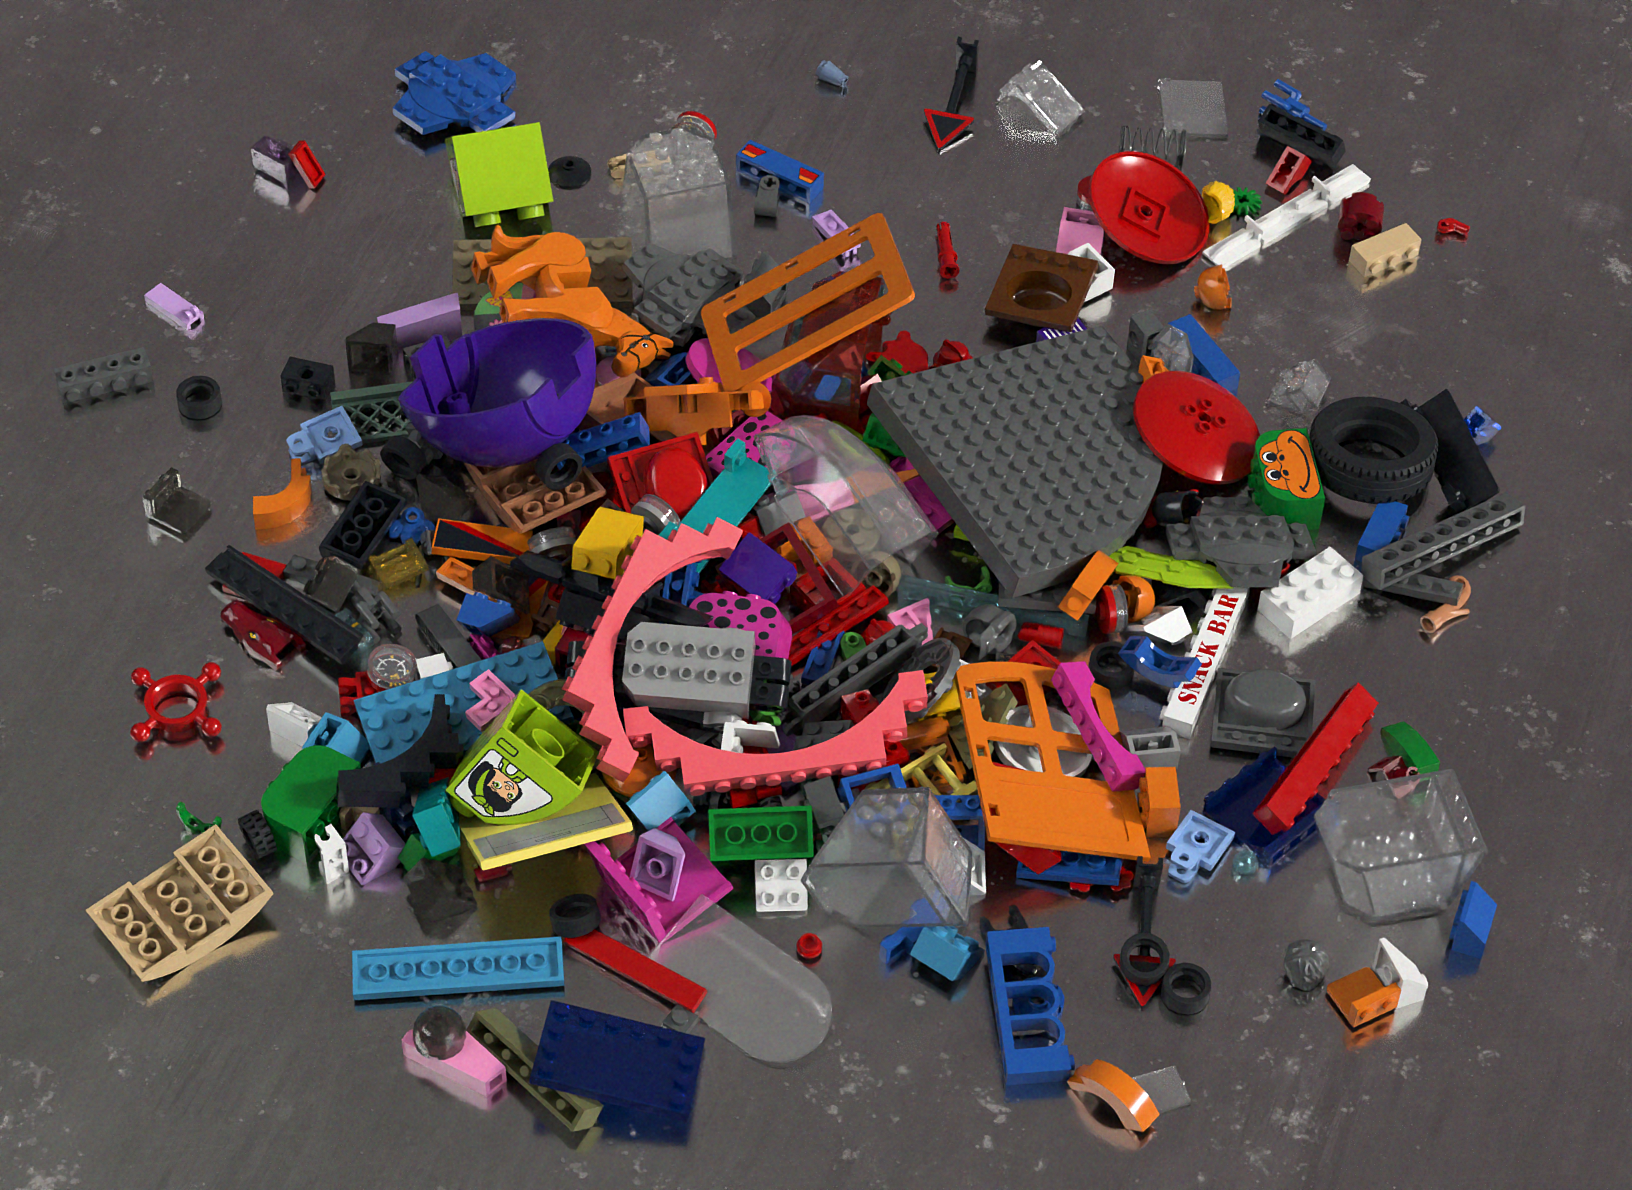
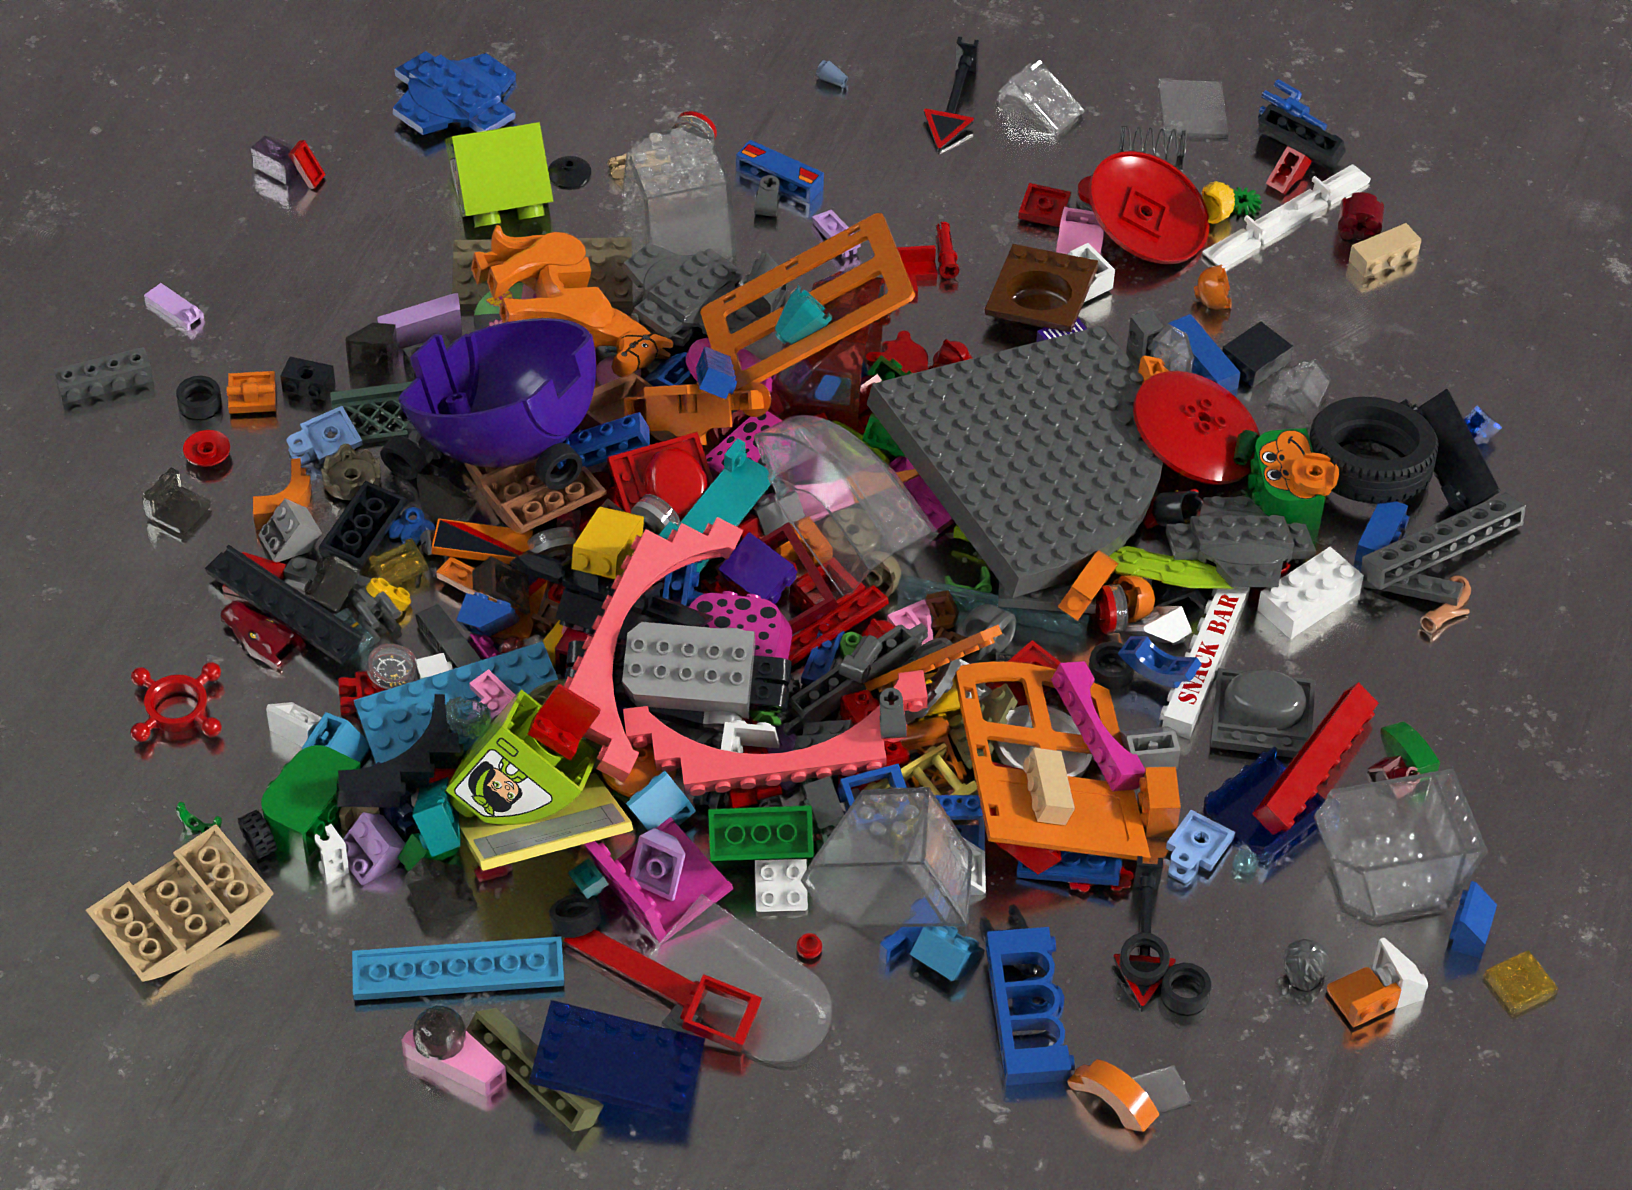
(206, 448): none -> red dish
(251, 392): none -> orange plate
(289, 531): none -> light grey slope
(398, 596): none -> yellow plate
(468, 717): none -> clear light blue hair
(563, 721): none -> red bracket
(588, 878): none -> teal plate
(715, 373): none -> blue brick
(727, 991): none -> red window
(800, 317): none -> teal cone
(858, 664): none -> dark grey piece
(892, 716): none -> dark grey piece
(919, 263): none -> red panel
(938, 658): none -> orange plate
(942, 609): none -> reddish brown bracket
(1041, 634): red hinge -> none
(1044, 204): none -> red plate
(1049, 786): none -> tan brick
(1245, 446): none -> dark green cone
(1258, 353): none -> black brick
(1311, 484): none -> orange plate
(1452, 225): red arm -> none
(1521, 982): none -> clear yellow plate

